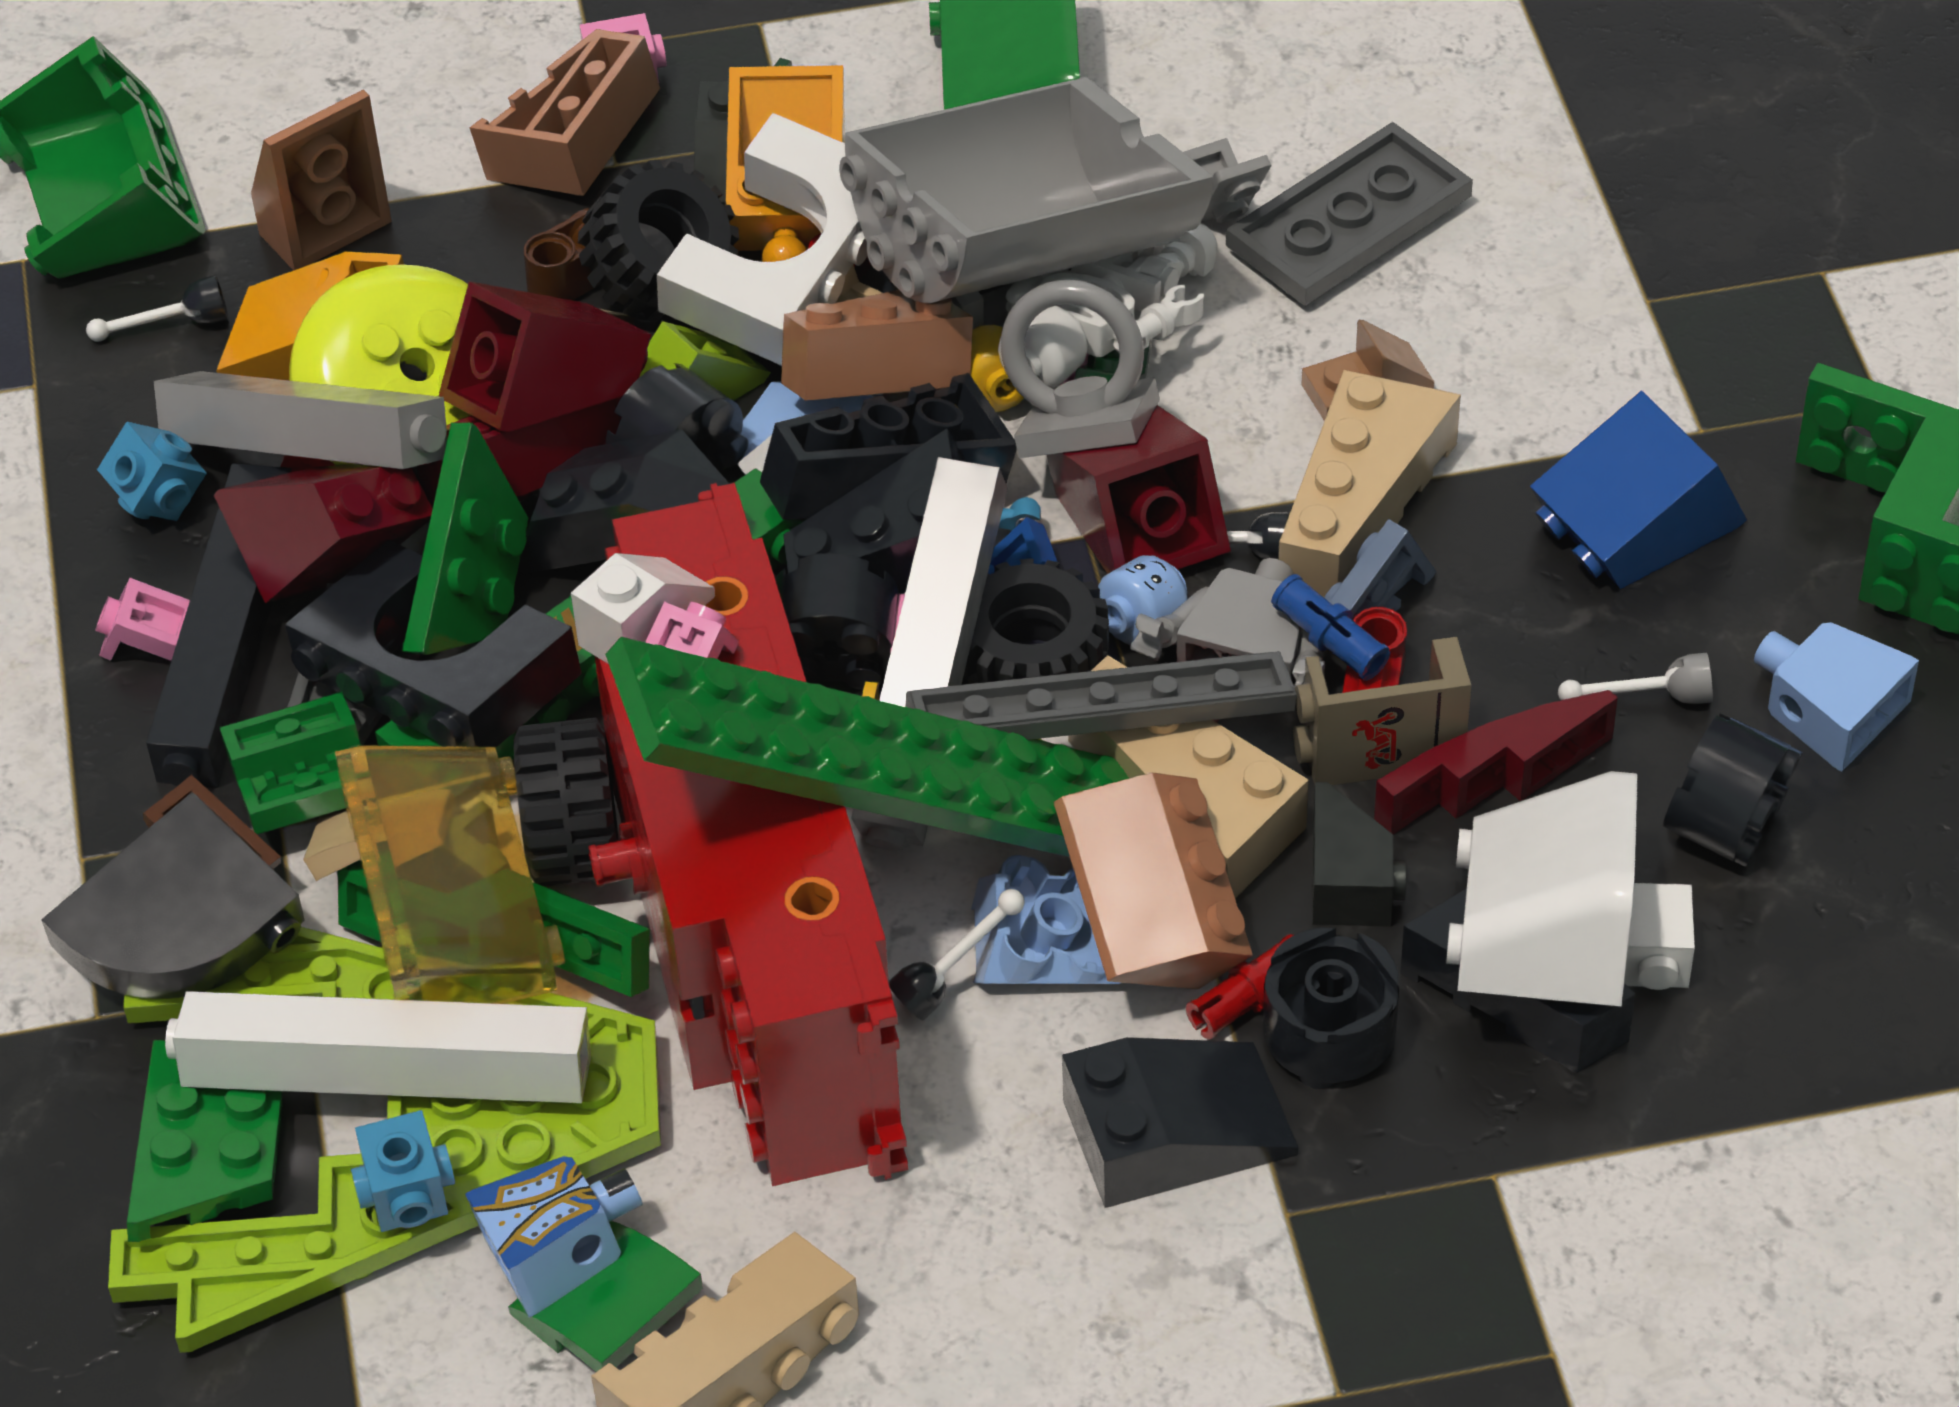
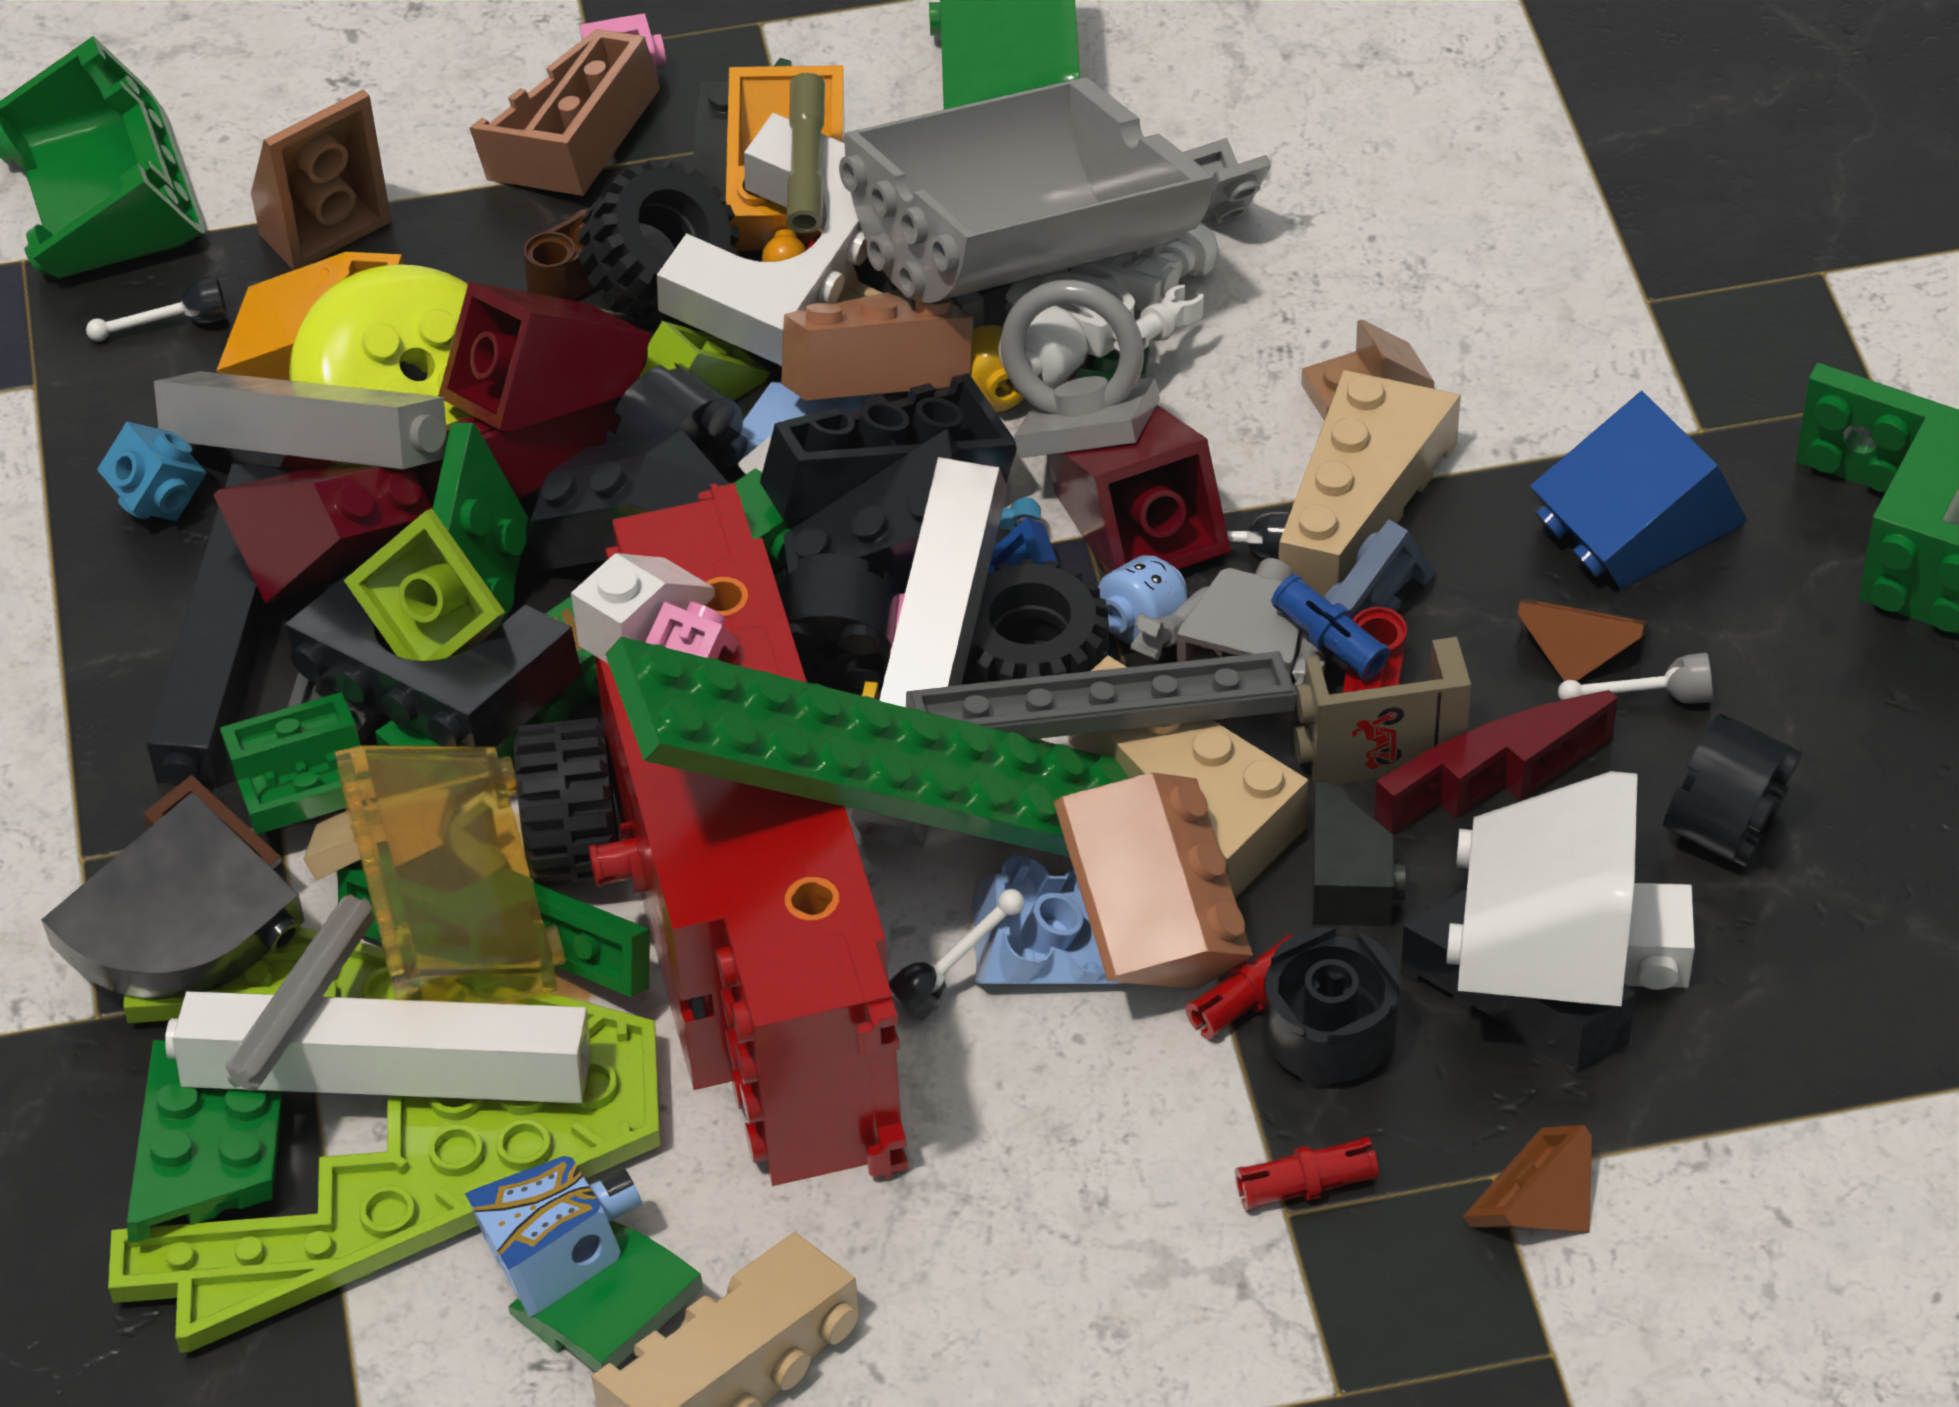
(143, 619): bright pink bracket -> none
(299, 993): none -> light grey axle
(402, 1172): dark azure brick -> none
(425, 593): none -> lime slope
(805, 181): none -> olive piece
(1171, 1113): black slope -> none
(1306, 1173): none -> red pin
(1348, 213): dark grey plate -> none
(1542, 1186): none -> dark orange slope
(1576, 637): none -> dark orange slope
(1836, 688): light blue torso -> none

